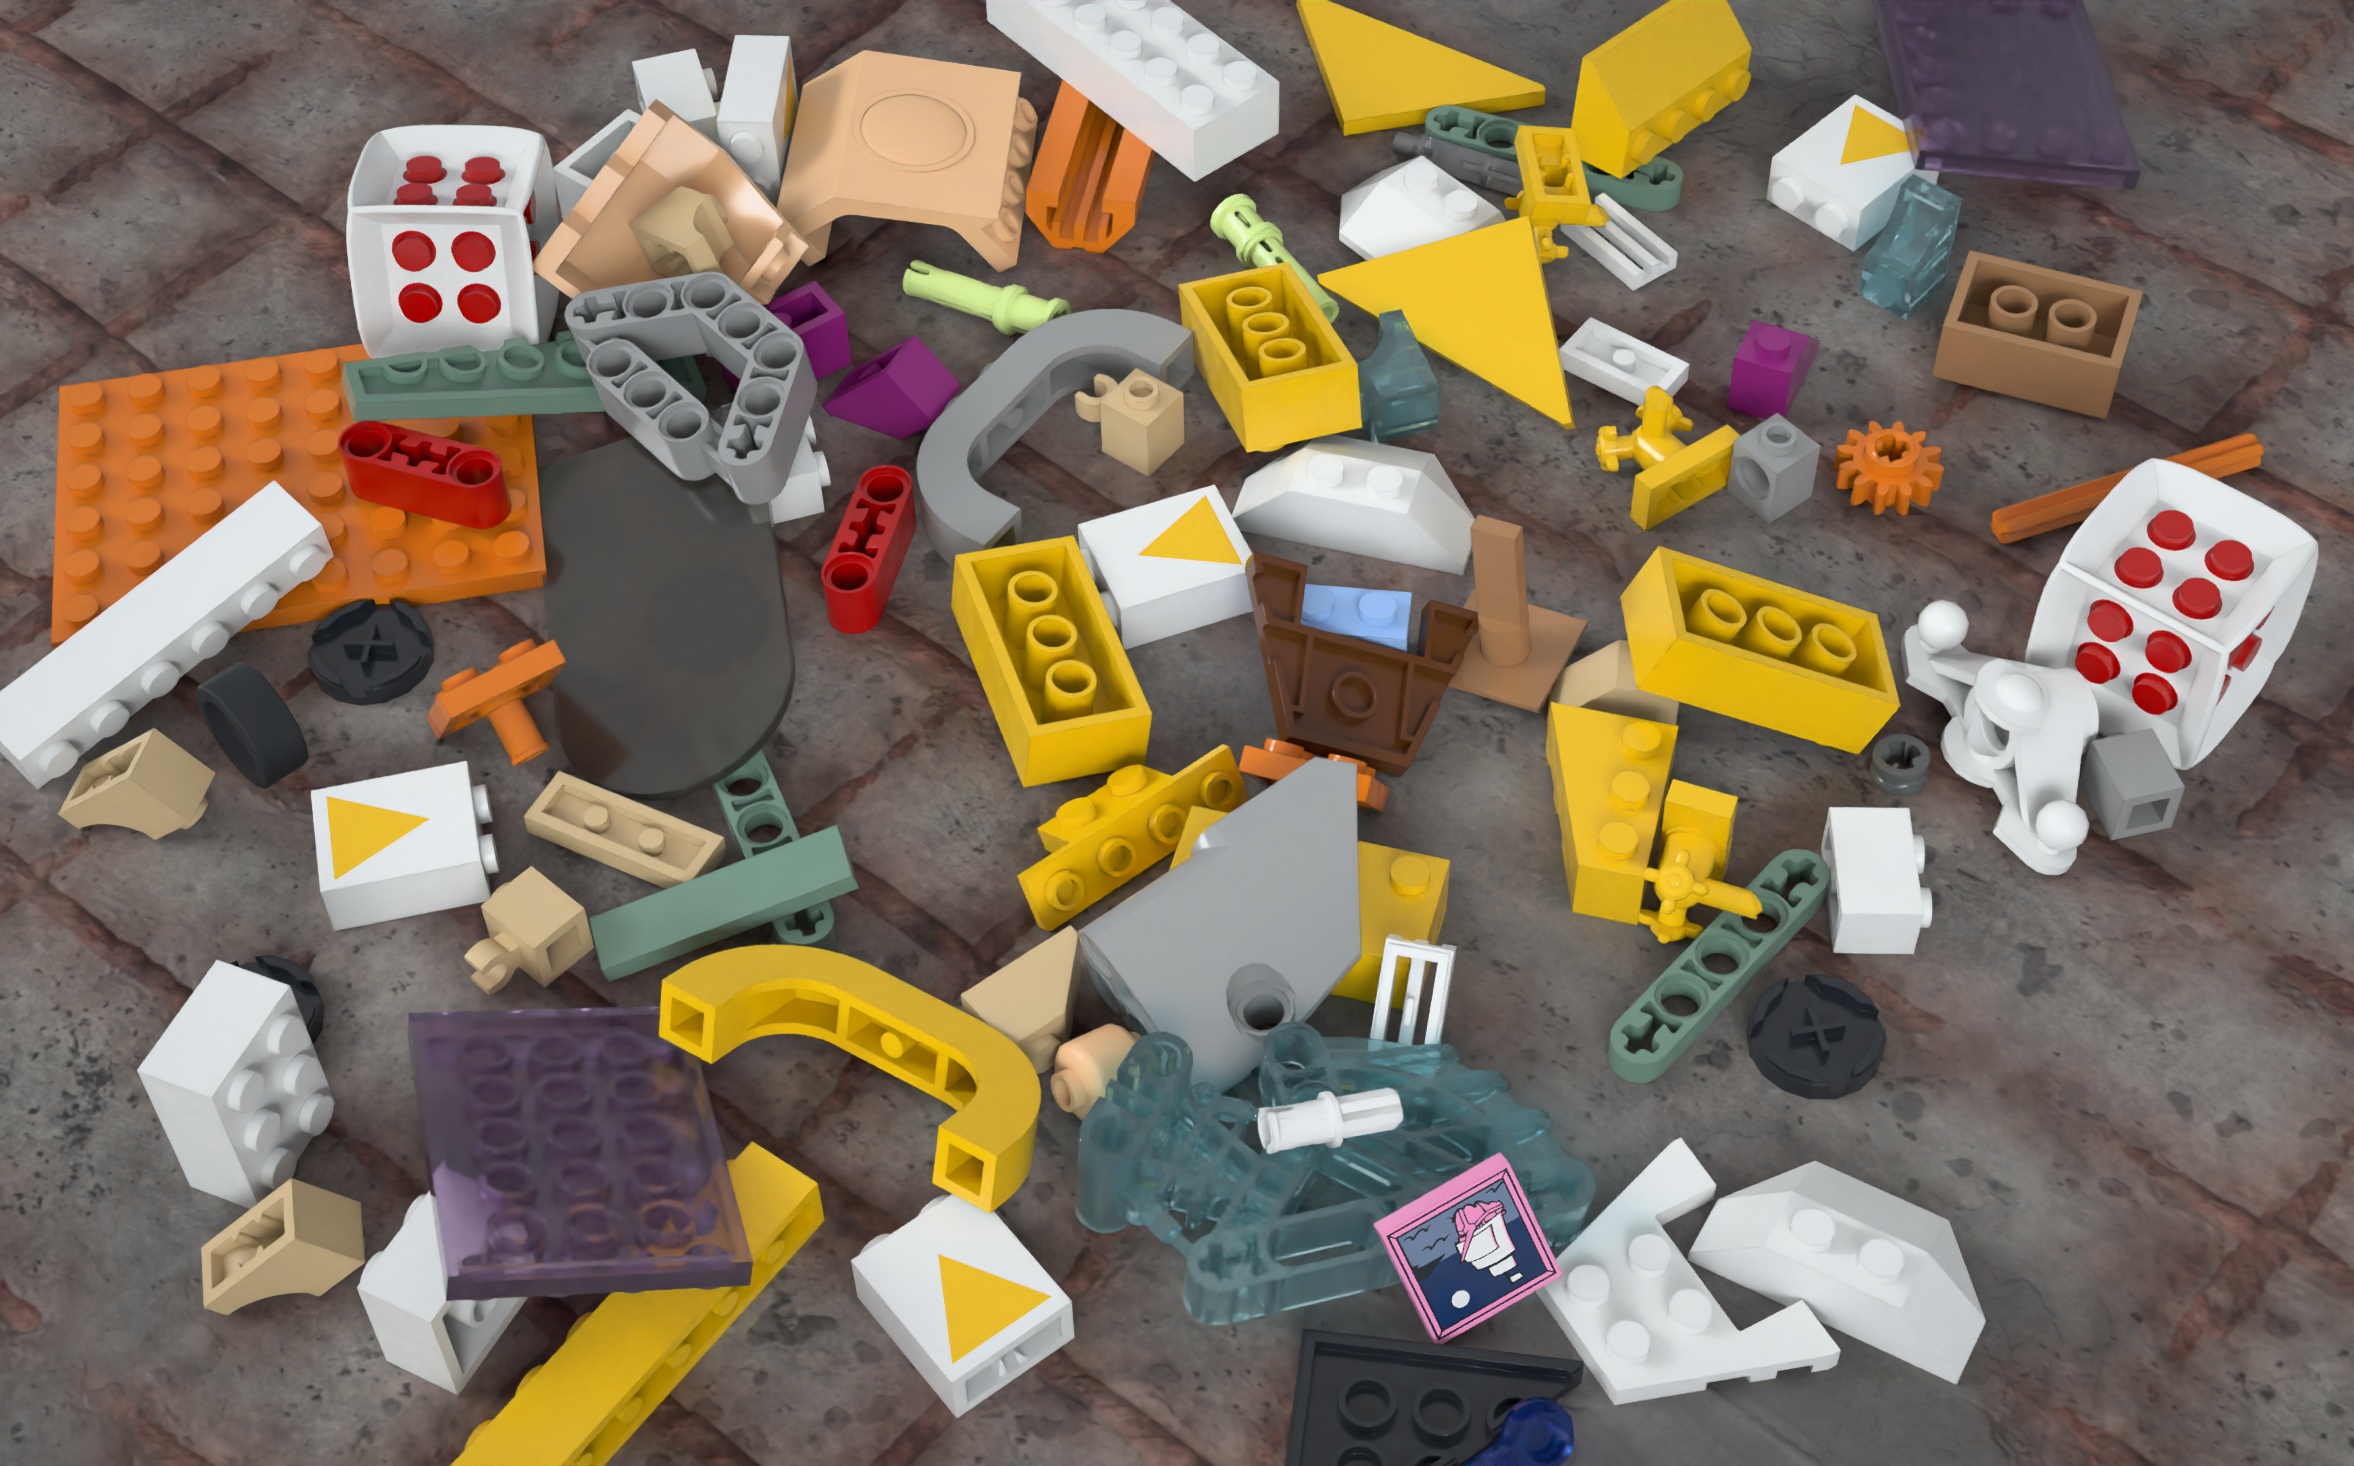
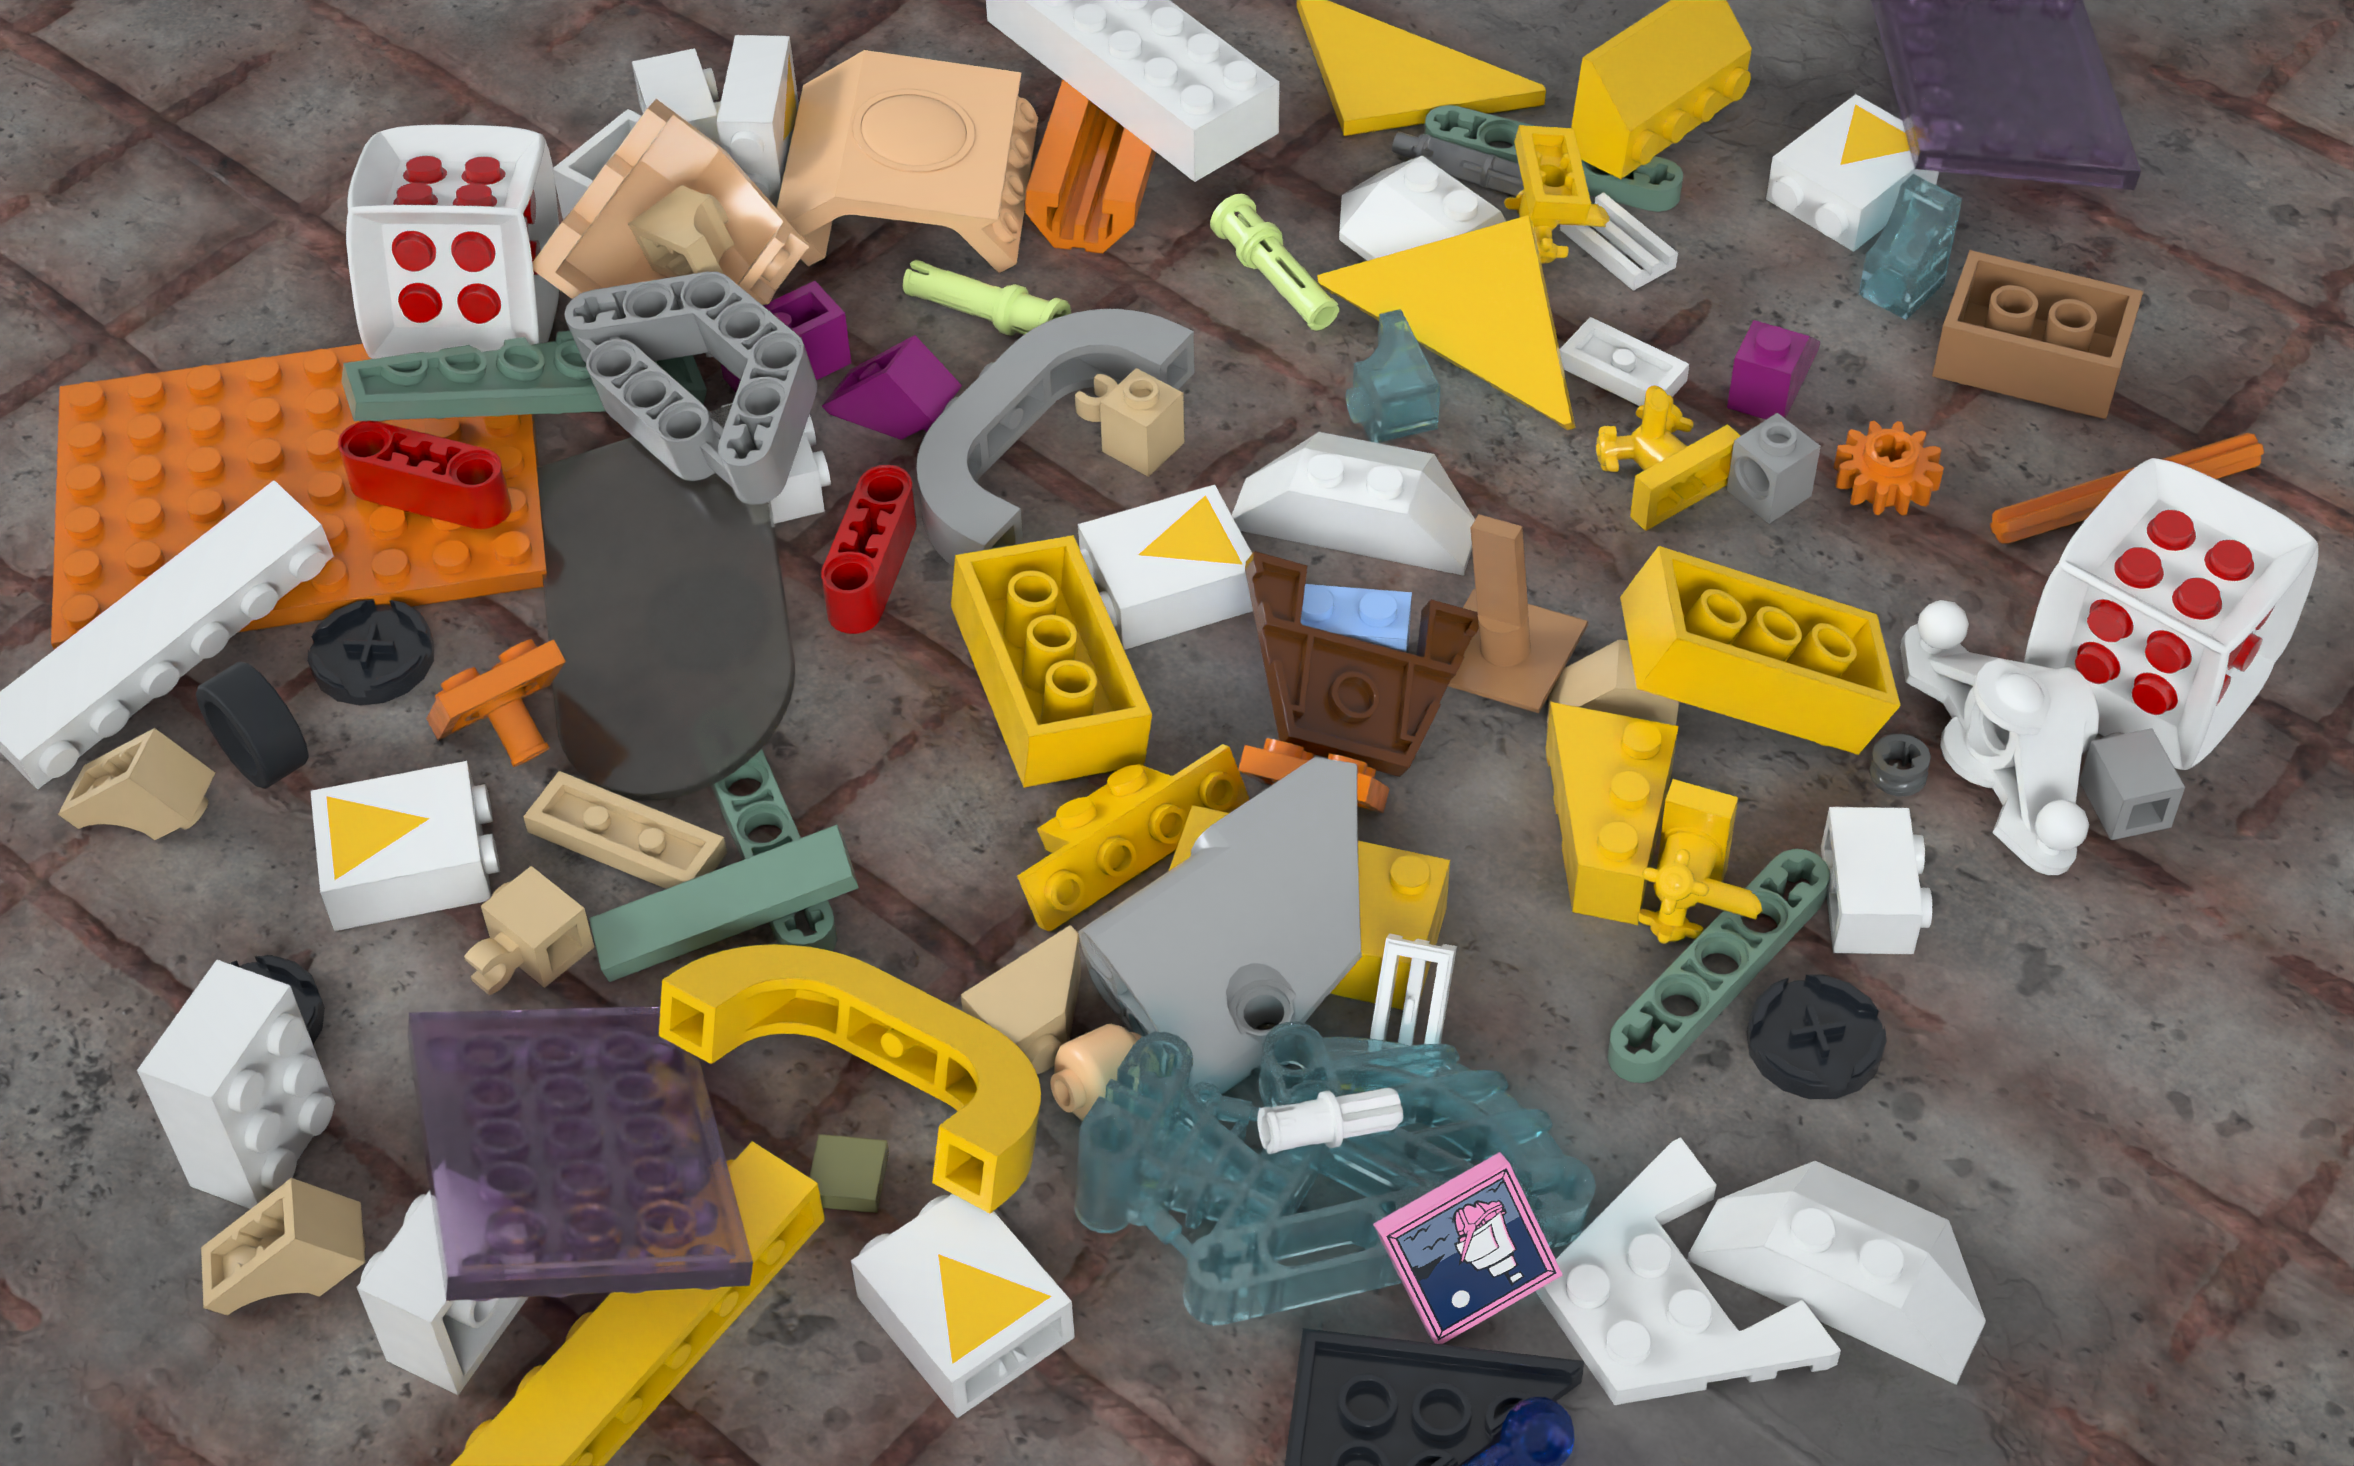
(850, 1172): none -> olive tile
(1271, 357): yellow brick -> none

